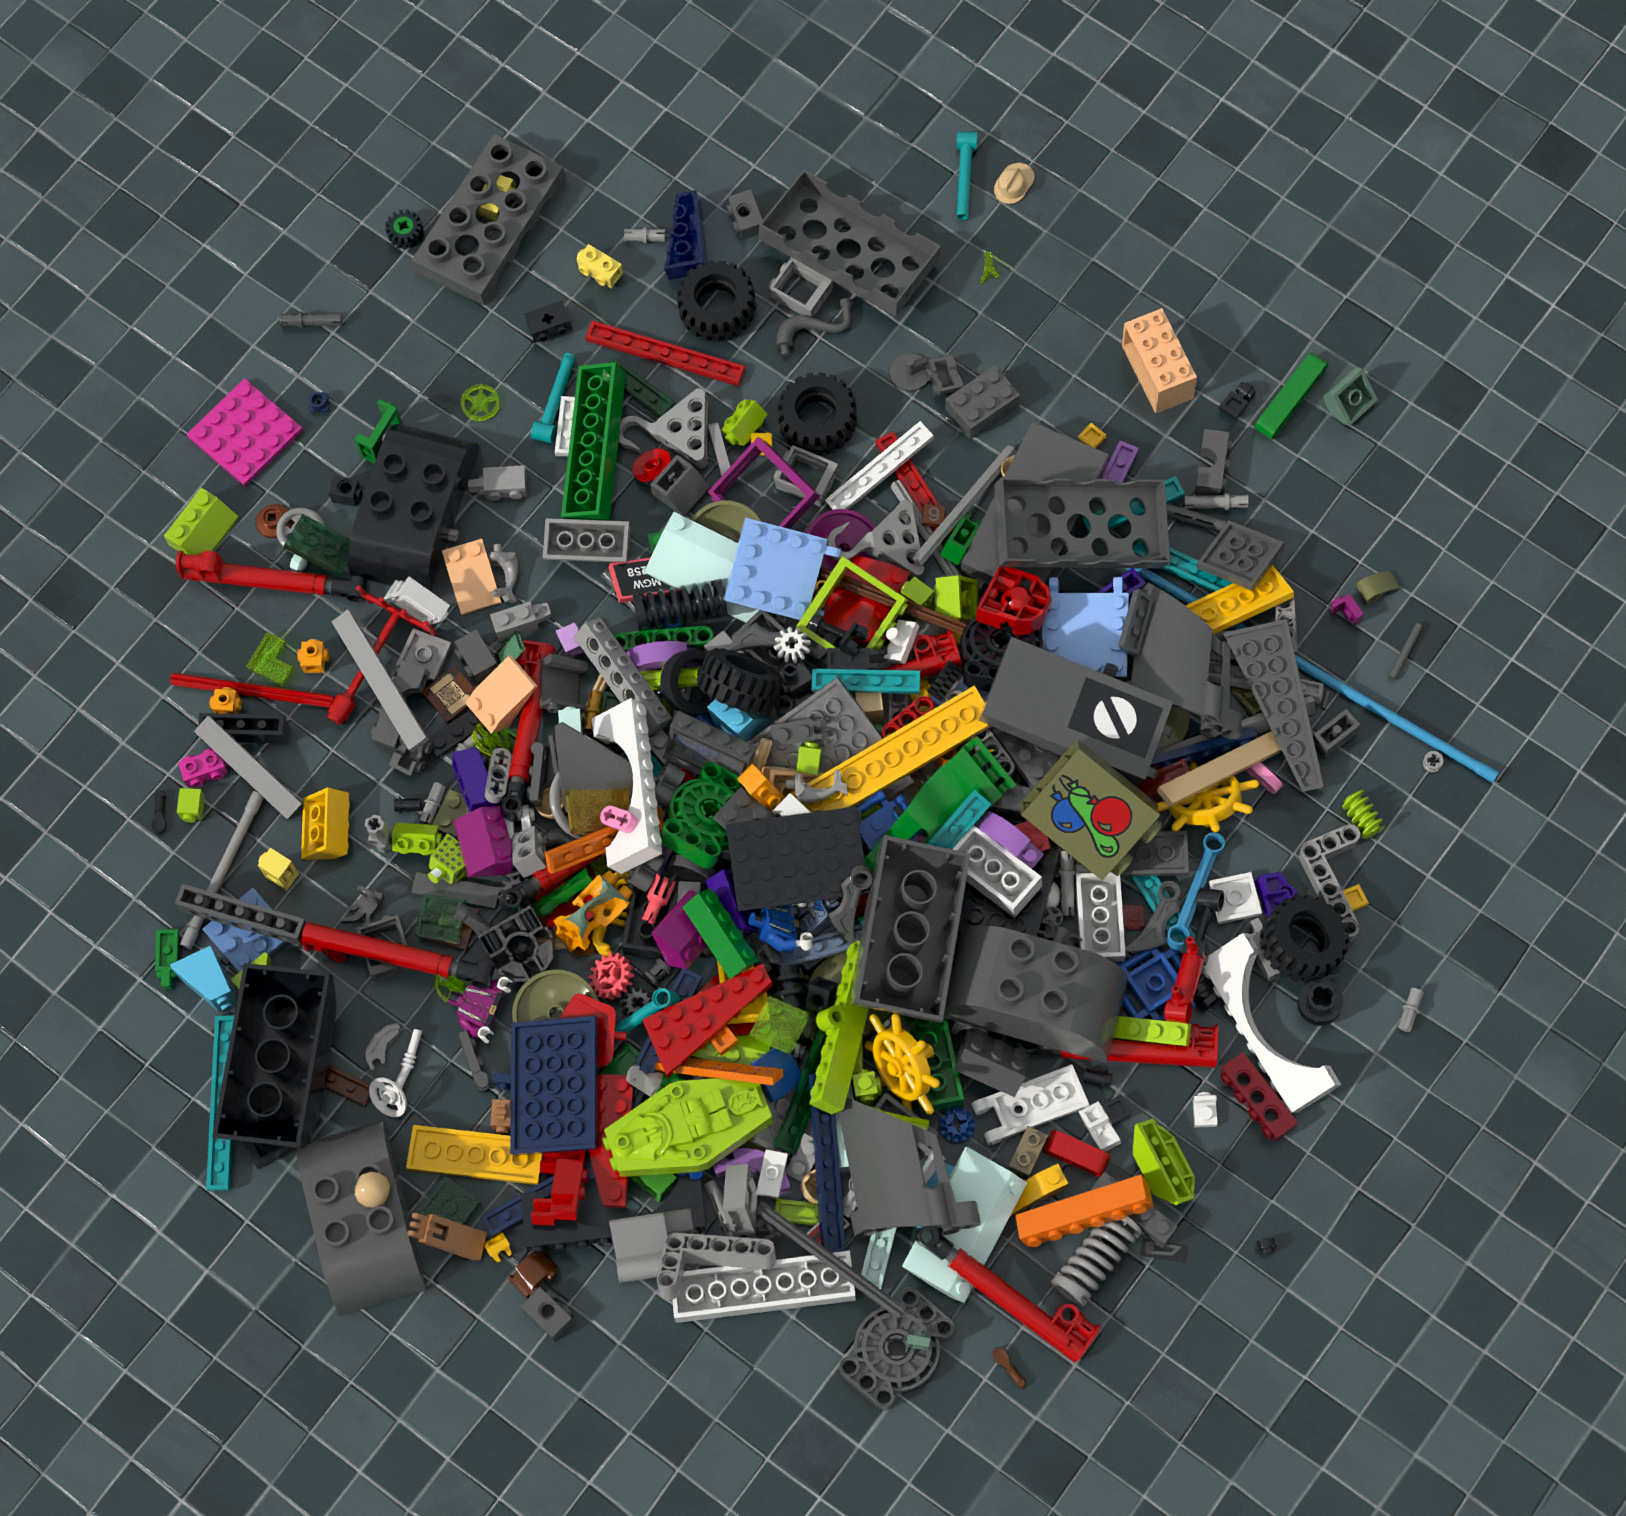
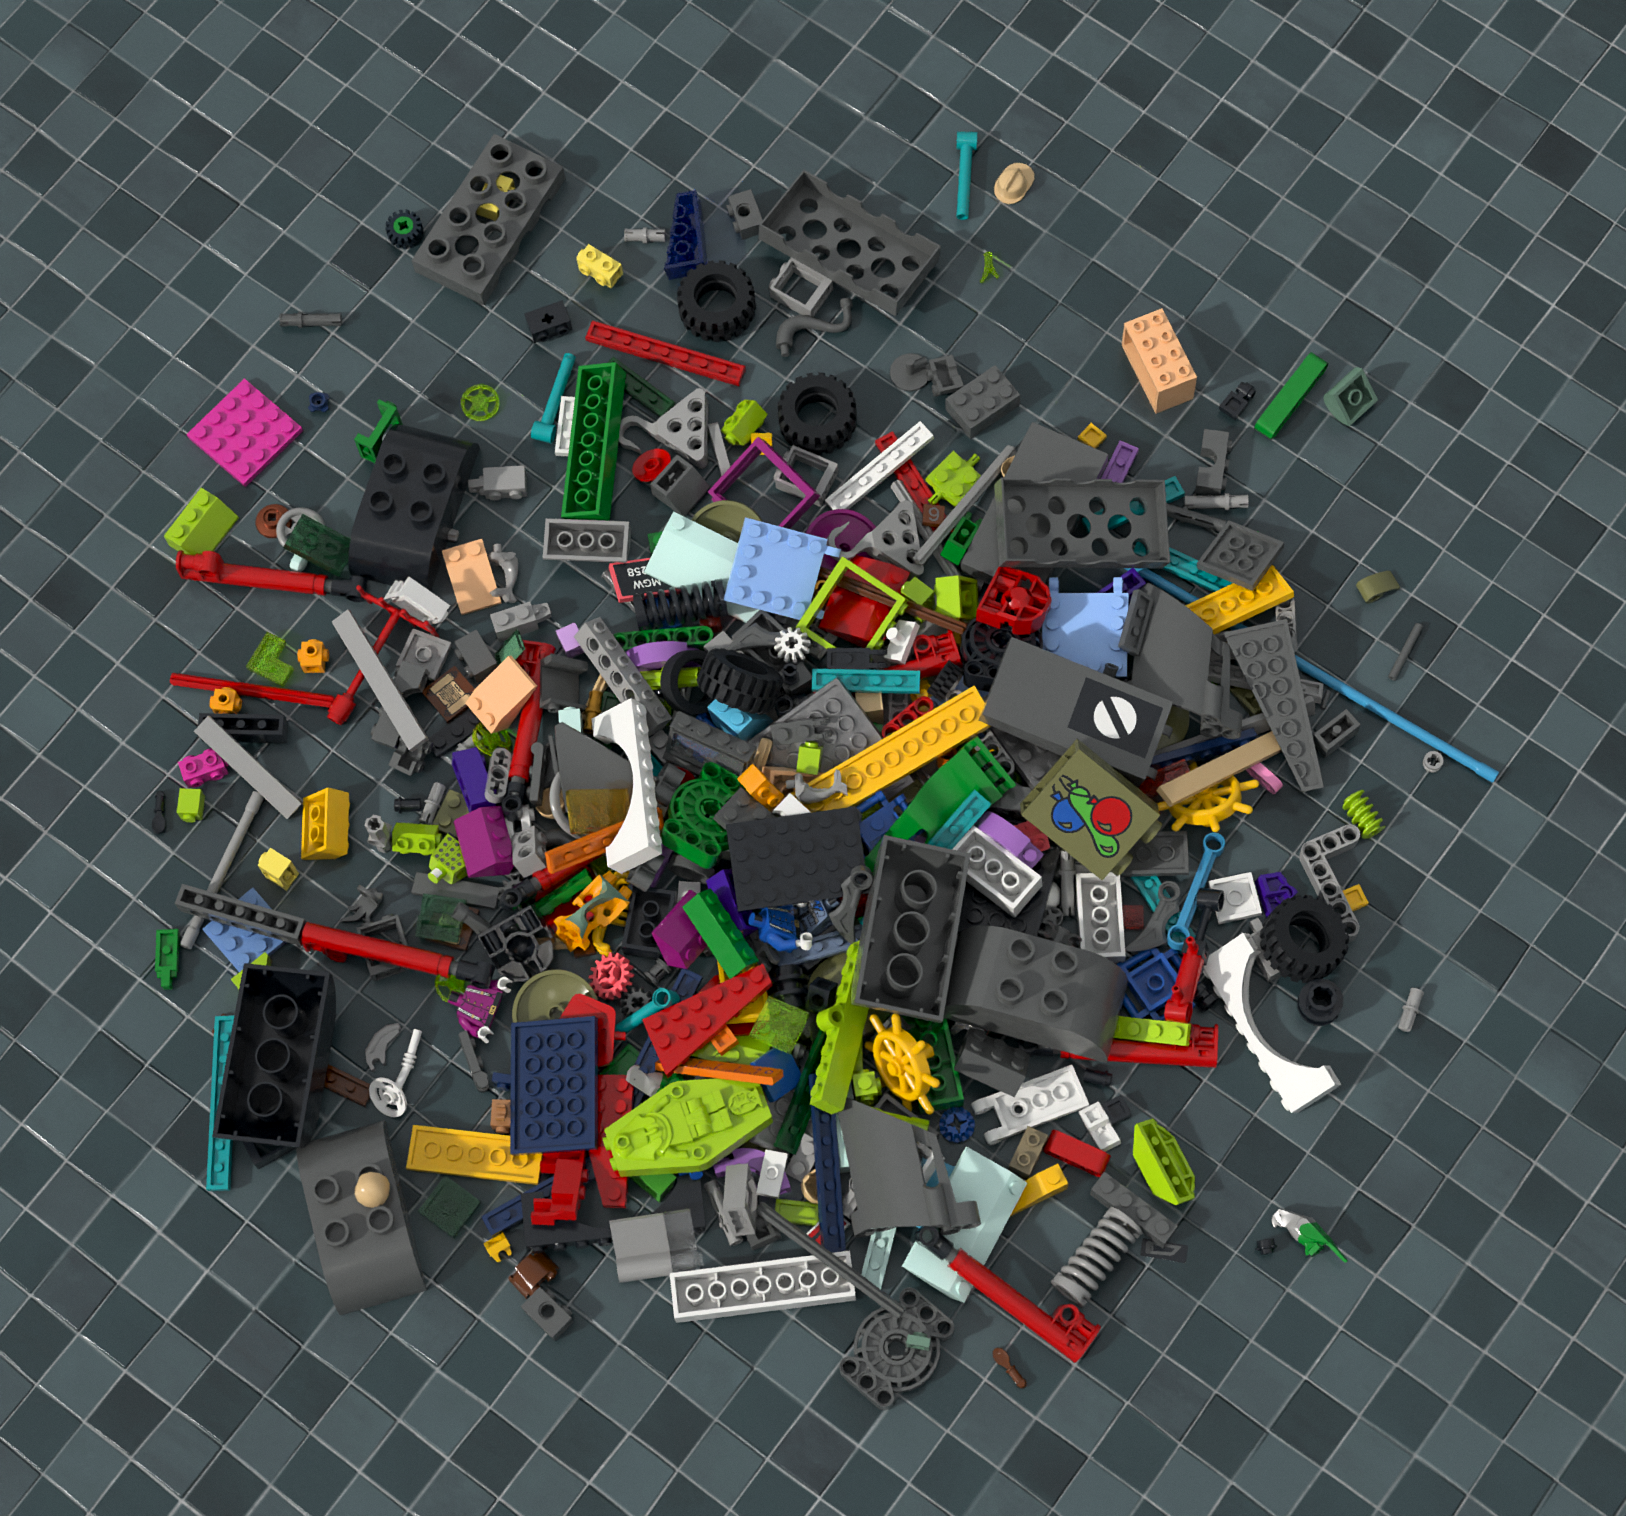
(207, 977): medium azure slope -> none
(340, 484): black brick -> none
(459, 1238): medium nougat hinge -> none
(620, 816): bright pink beam -> none
(656, 901): coral arm -> none
(709, 1250): light grey beam -> none
(713, 623): none -> clear red plate
(846, 644): black bar -> none
(953, 478): none -> lime plate
(1084, 1211): orange brick -> none
(1205, 1110): white bracket -> none
(1242, 1067): dark red brick -> none
(1306, 1232): none -> animal
(1350, 608): magenta bracket -> none

